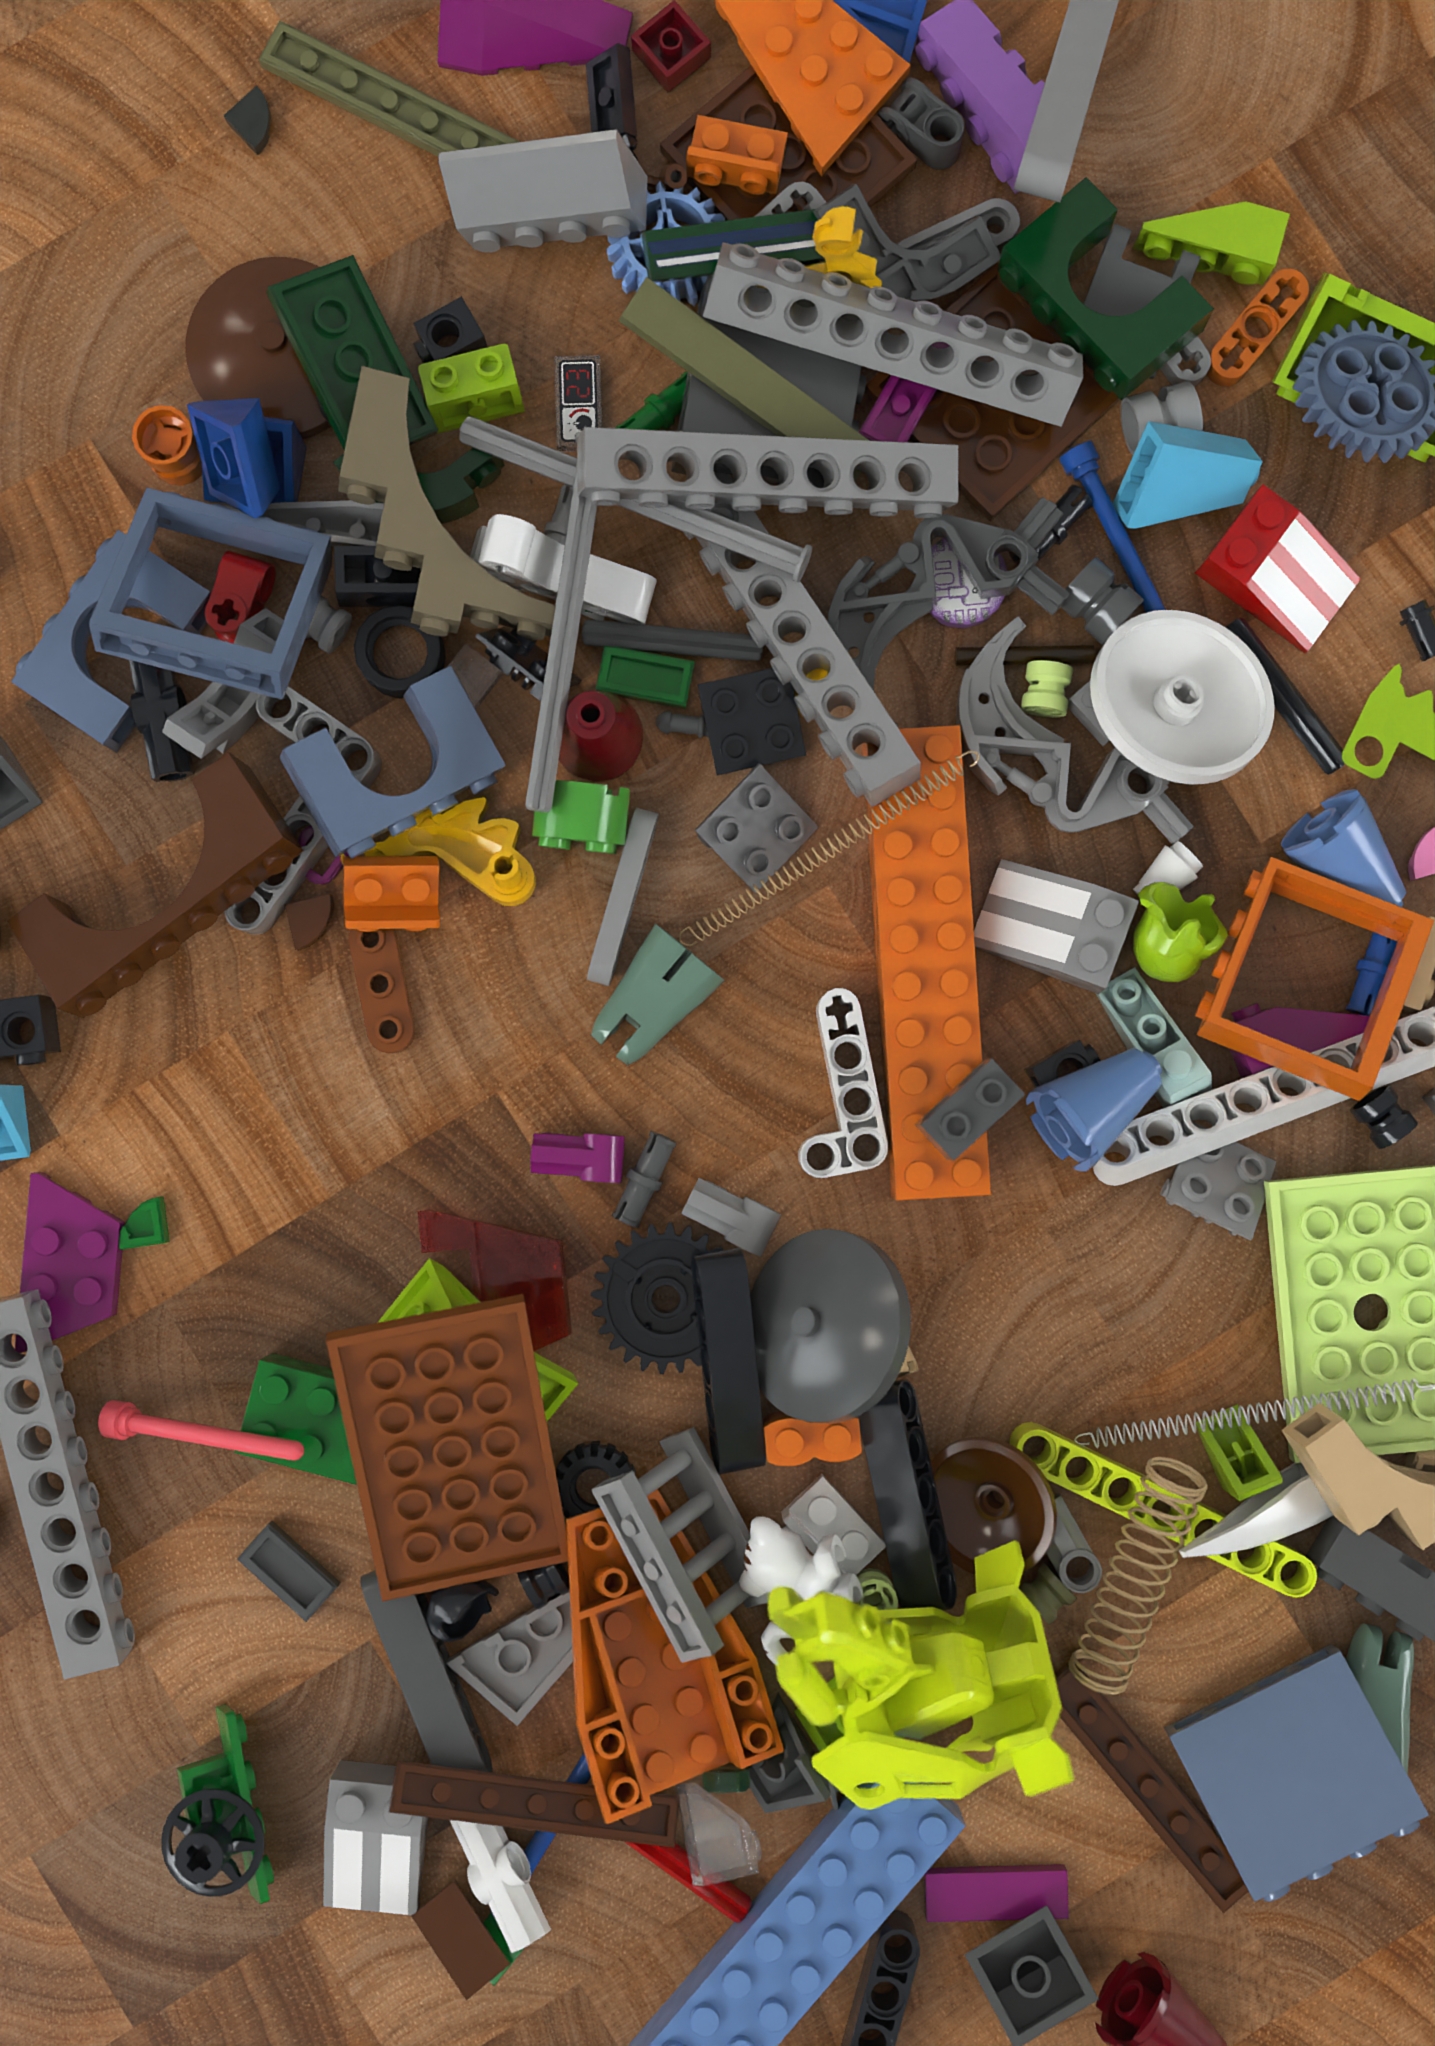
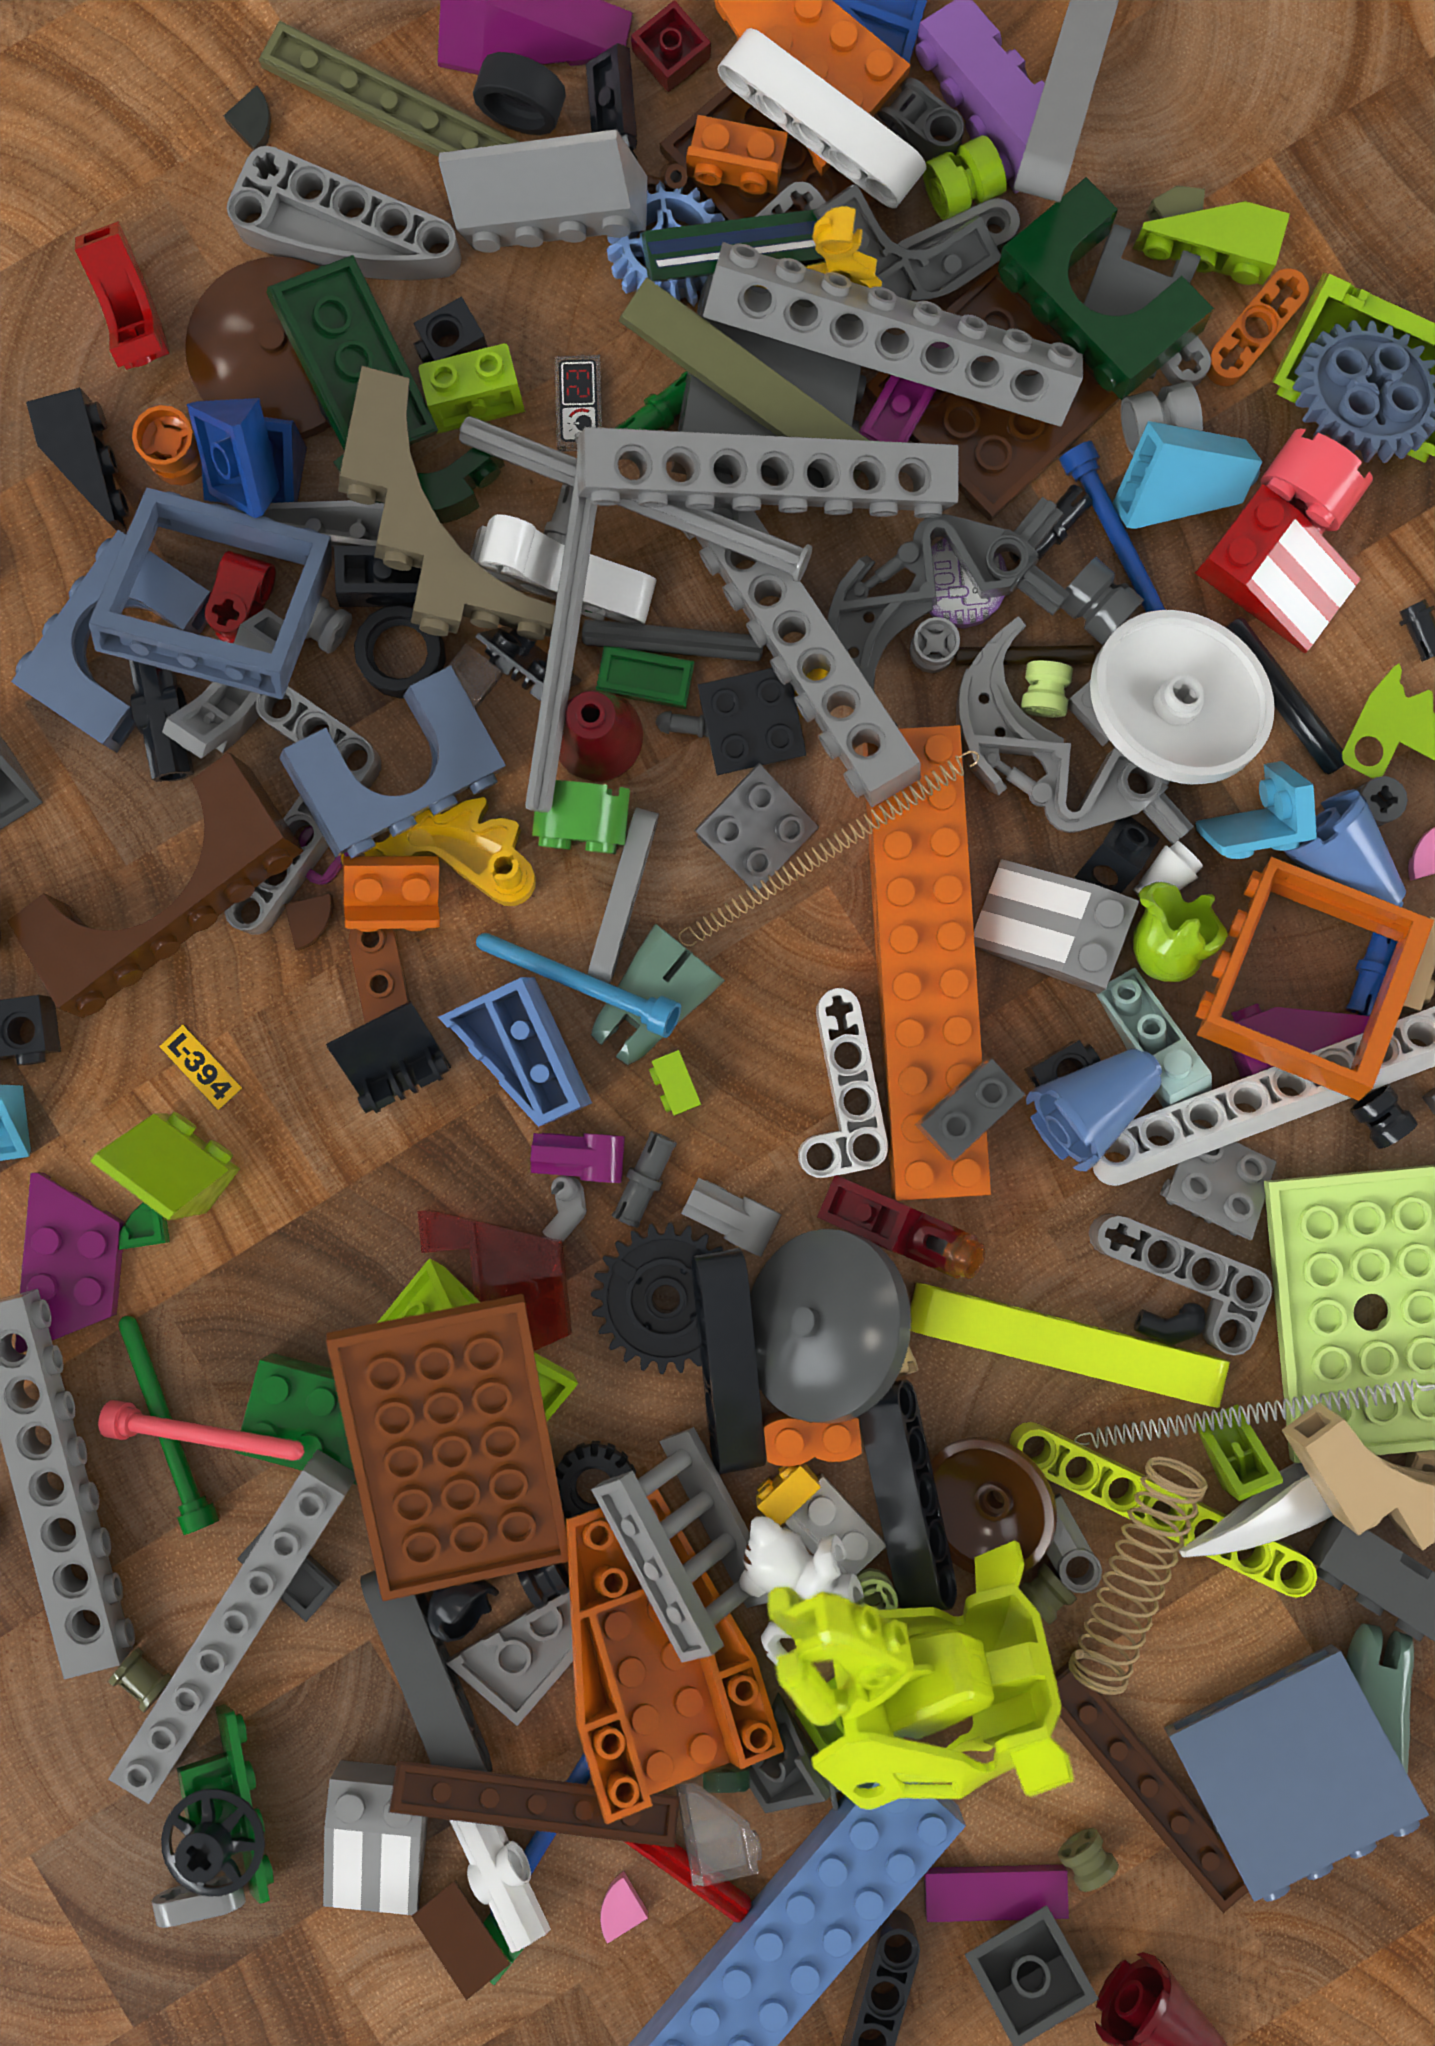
(71, 436): none -> black slope
(127, 305): none -> red arch
(140, 1679): none -> olive bush
(168, 1166): none -> lime slope
(182, 1906): none -> light grey beam
(194, 1510): none -> green piece
(200, 1067): none -> yellow sticker
(233, 1626): none -> light grey brick
(319, 227): none -> light grey beam
(389, 1057): none -> black hinge
(519, 93): none -> black tyre
(522, 1049): none -> medium blue wedge
(570, 1207): none -> light grey arm
(621, 1908): none -> bright pink tile
(658, 1014): none -> dark azure piece
(676, 1083): none -> lime piece
(786, 1492): none -> yellow piece
(821, 118): none -> white beam
(902, 1229): none -> dark red plate
(940, 638): none -> light grey wheel
(969, 176): none -> lime wheel
(1068, 1345): none -> neon yellow beam
(1088, 1860): none -> olive wheel
(1123, 850): none -> black bracket
(1173, 1330): none -> black arm
(1176, 202): none -> olive piece
(1178, 1268): none -> light grey beam
(1279, 826): none -> medium azure bracket
(1317, 479): none -> coral brick
(1391, 791): none -> dark grey wheel

